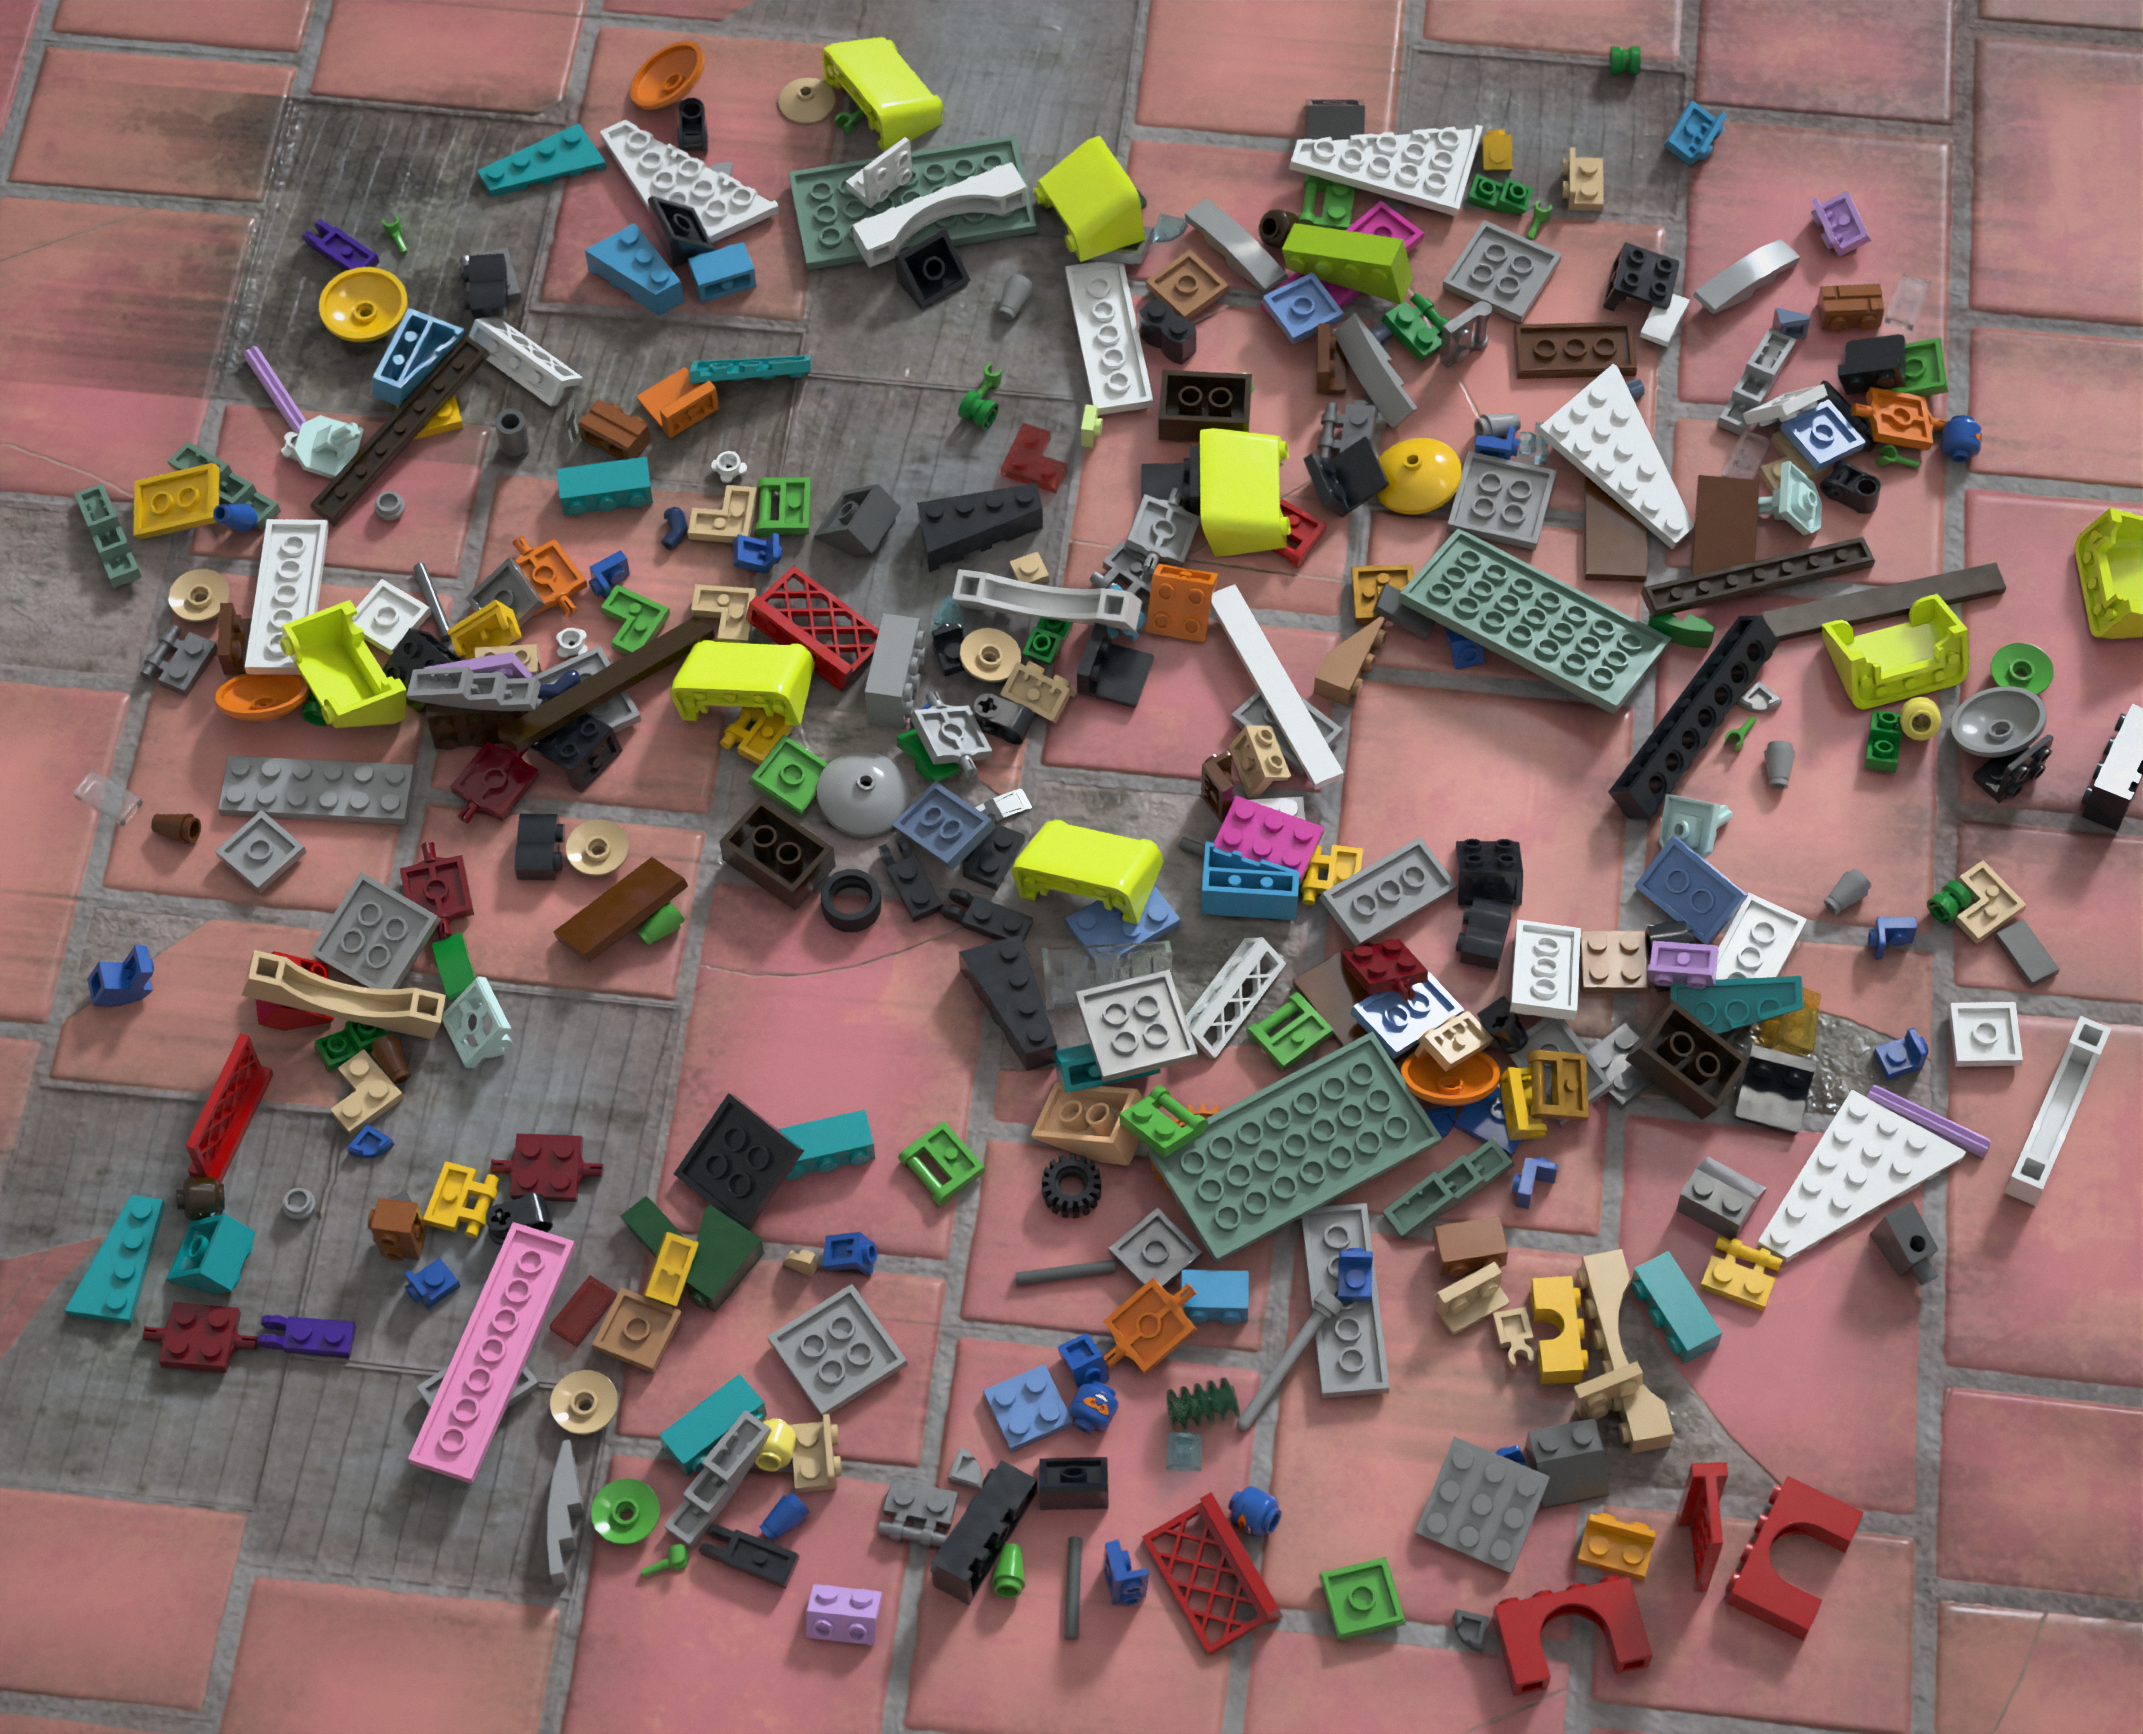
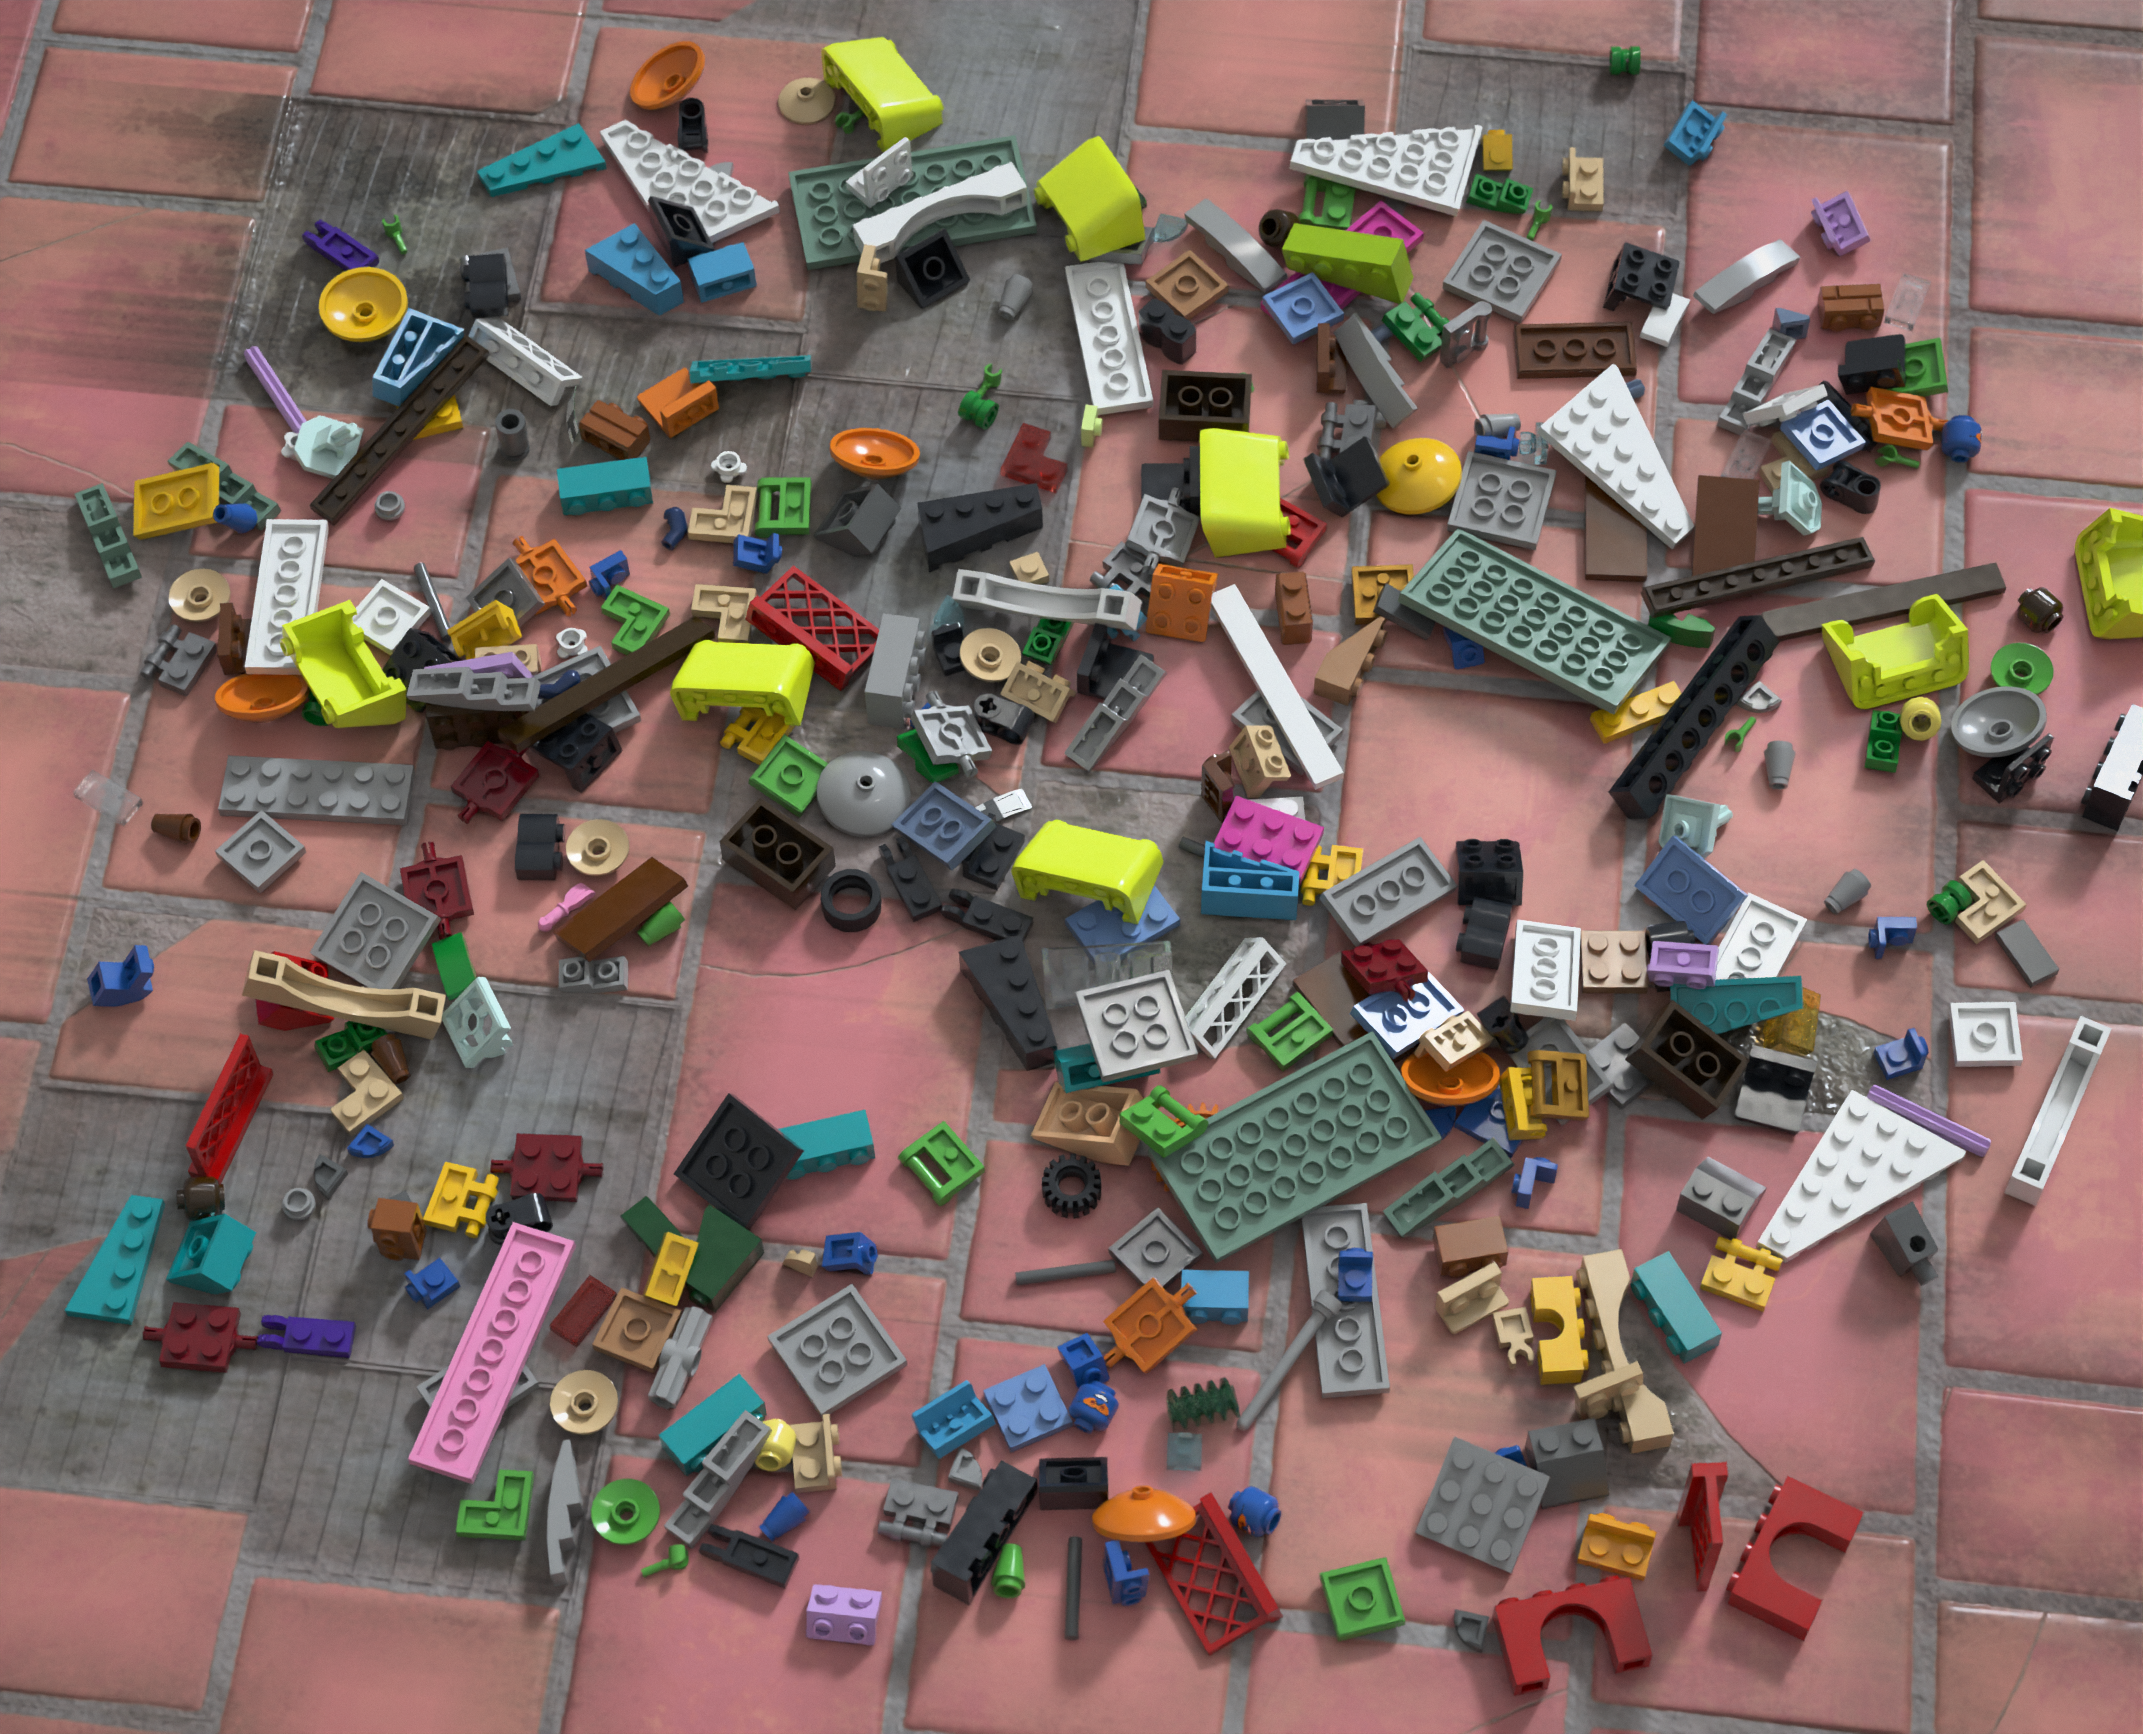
(328, 1175): none -> dark grey tile
(503, 1517): none -> bright green plate
(573, 899): none -> bright pink piece
(594, 976): none -> light grey slope
(680, 1357): none -> light grey piece
(871, 281): none -> tan bracket
(874, 452): none -> orange dish
(952, 1419): none -> dark azure bracket
(1115, 713): none -> light grey slope
(1143, 1516): none -> orange dish
(1293, 608): none -> dark orange brick
(1635, 713): none -> yellow plate
(2040, 610): none -> dark brown head

